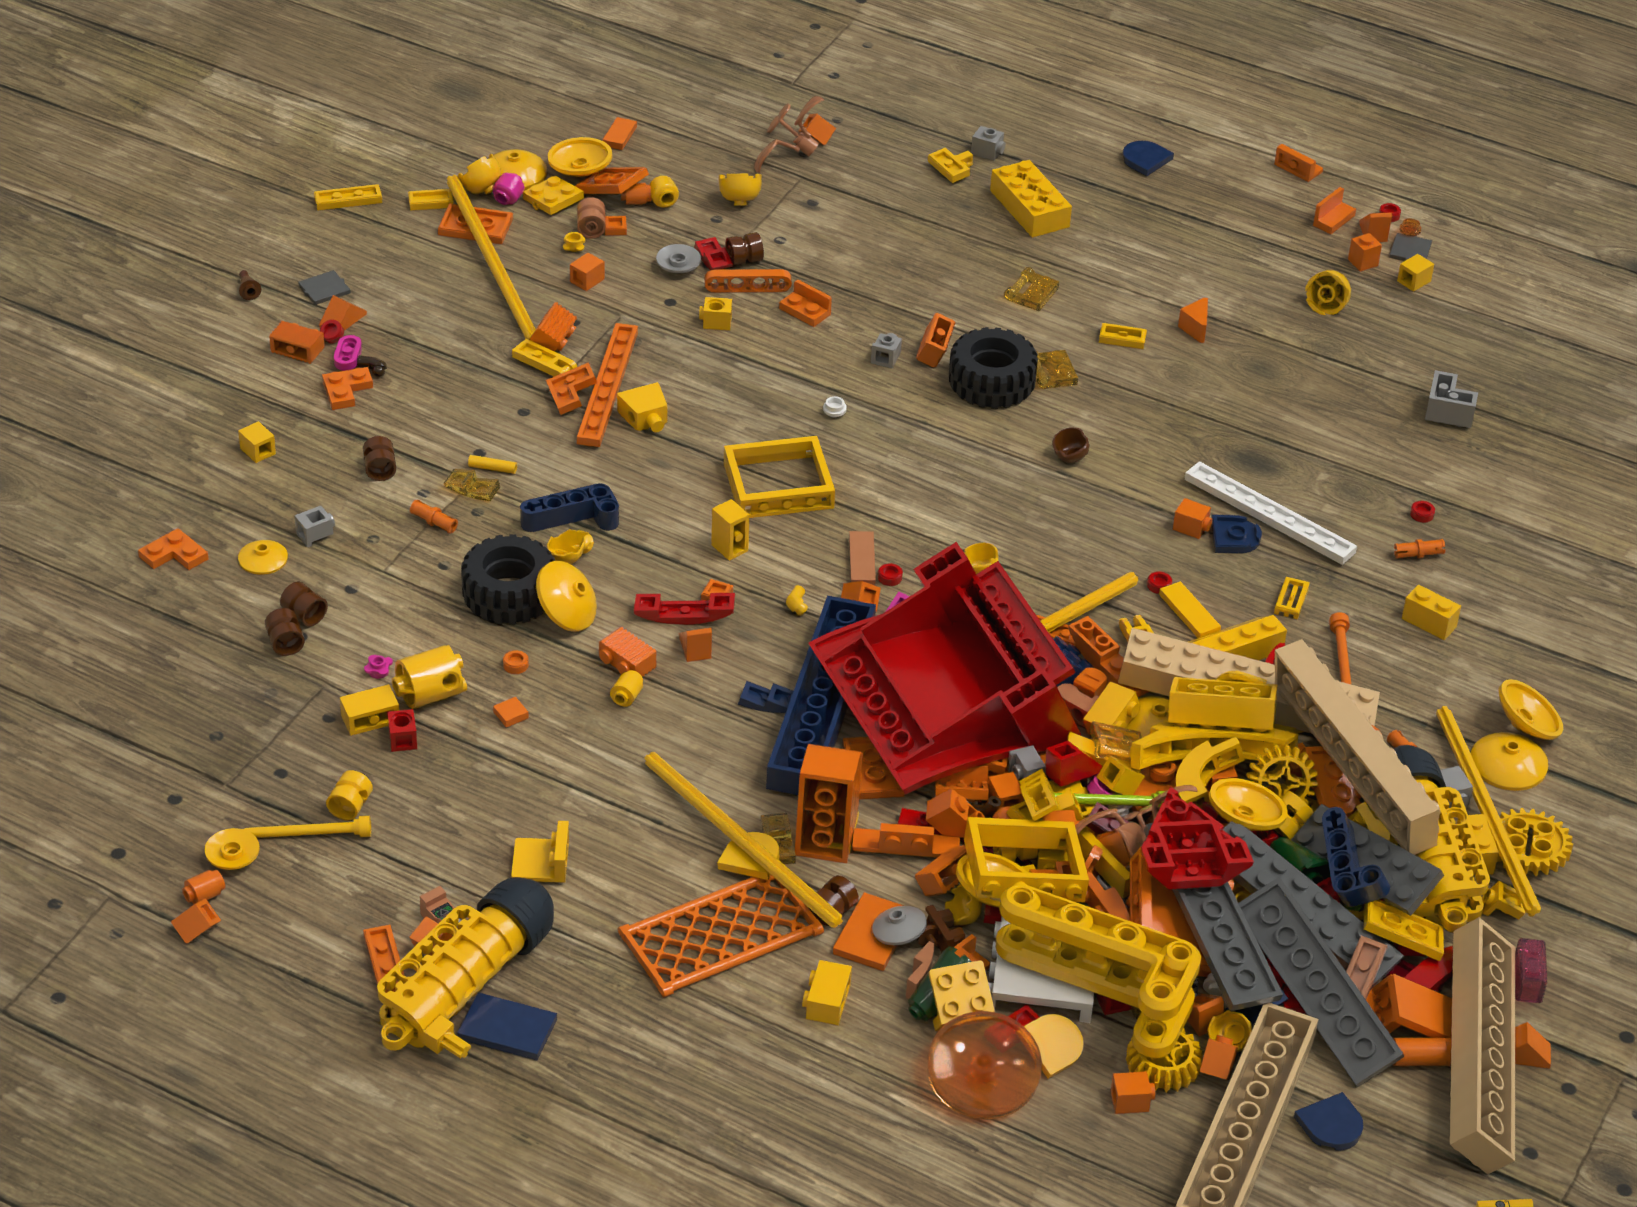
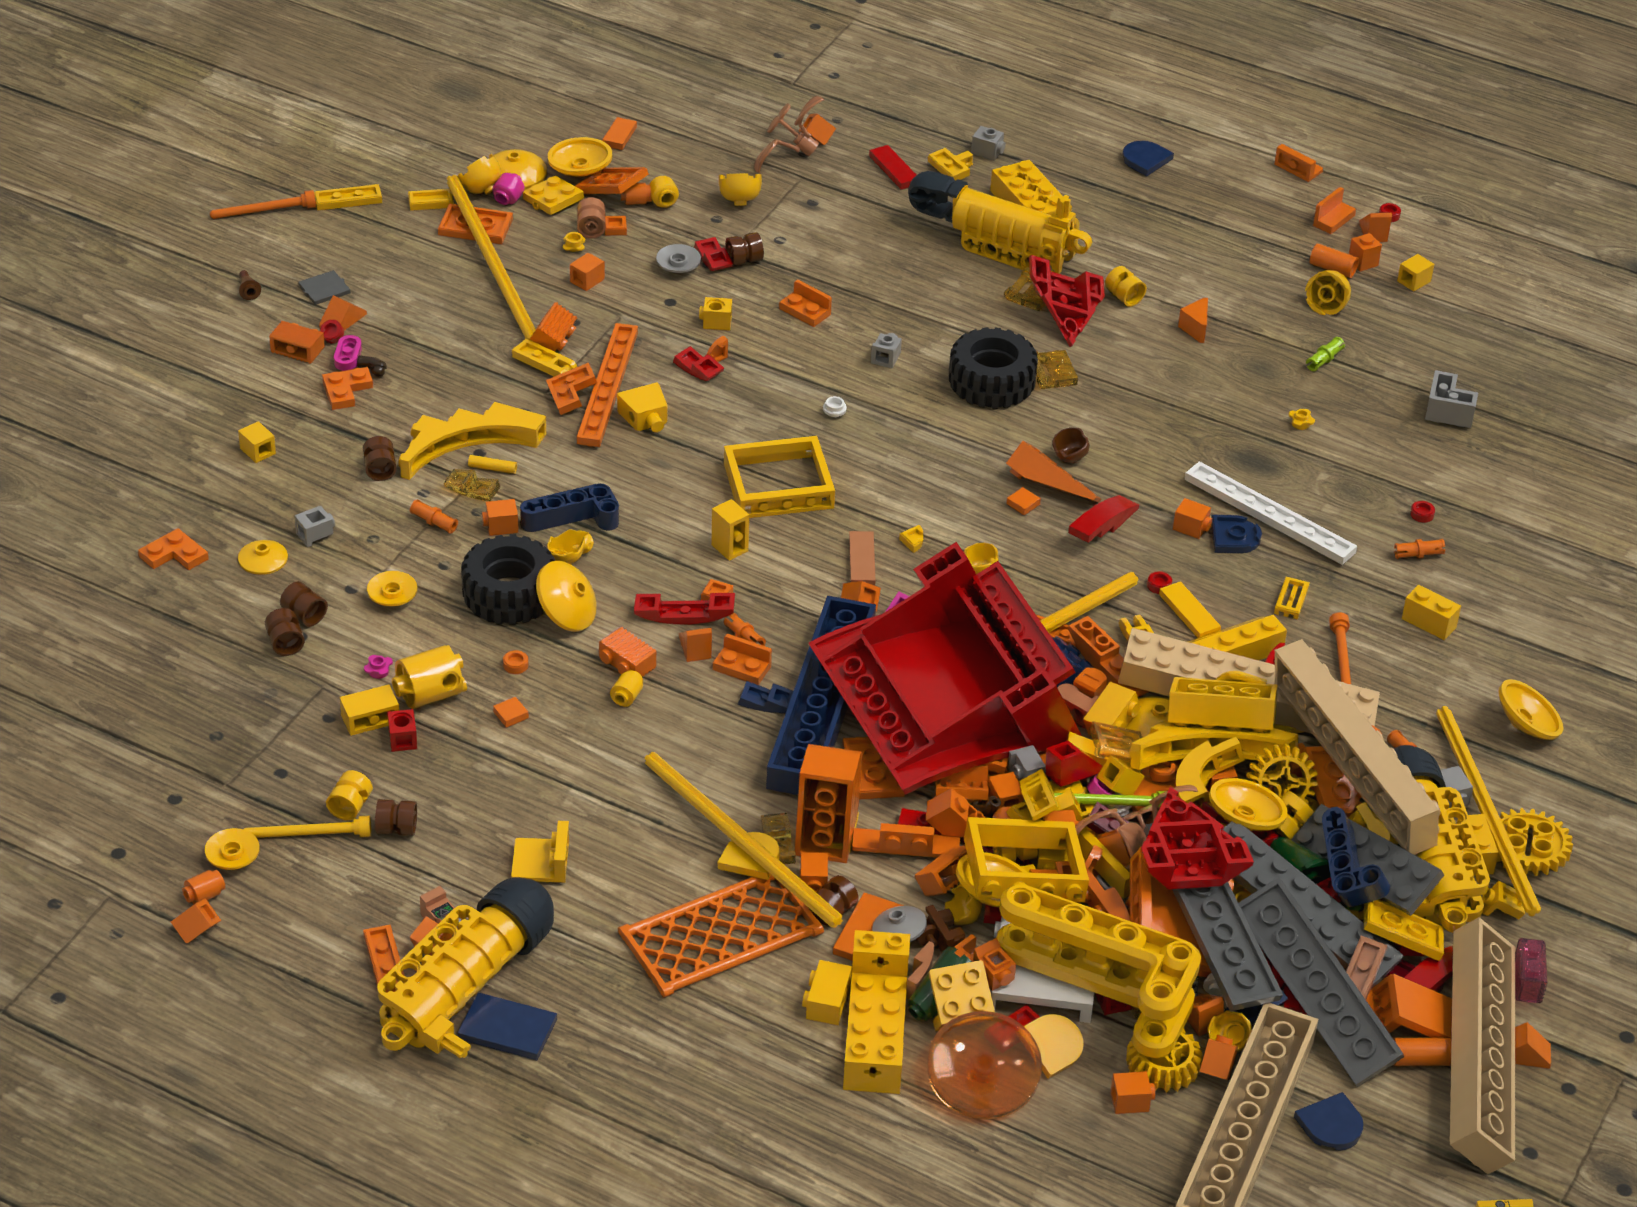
(306, 200): none -> orange piece
(392, 588): none -> yellow dish
(396, 817): none -> reddish brown wheel
(465, 428): none -> yellow arch
(501, 517): none -> orange brick
(697, 365): none -> red slope
(719, 349): none -> orange tile
(743, 629): none -> orange pin
(743, 659): none -> orange bracket
(748, 277): orange beam -> none
(795, 601): yellow arm -> none
(814, 869): none -> orange brick
(876, 1012): none -> yellow plate
(890, 574): red tile -> none
(893, 166): none -> red tile
(912, 538): none -> yellow tile
(935, 340): orange brick -> none
(998, 965): none -> orange window
(1000, 222): none -> yellow piece
(1023, 501): none -> orange tile
(1037, 467): none -> orange wedge
(1067, 298): none -> red wedge
(1103, 518): none -> red slope
(1122, 336): yellow tile -> none
(1125, 286): none -> yellow wheel
(1301, 419): none -> yellow plate
(1325, 354): none -> lime pin
(1334, 260): none -> orange pin
(1408, 246): dark grey piece -> none
(1410, 227): clear orange plate -> none
(1510, 761): yellow dish -> none

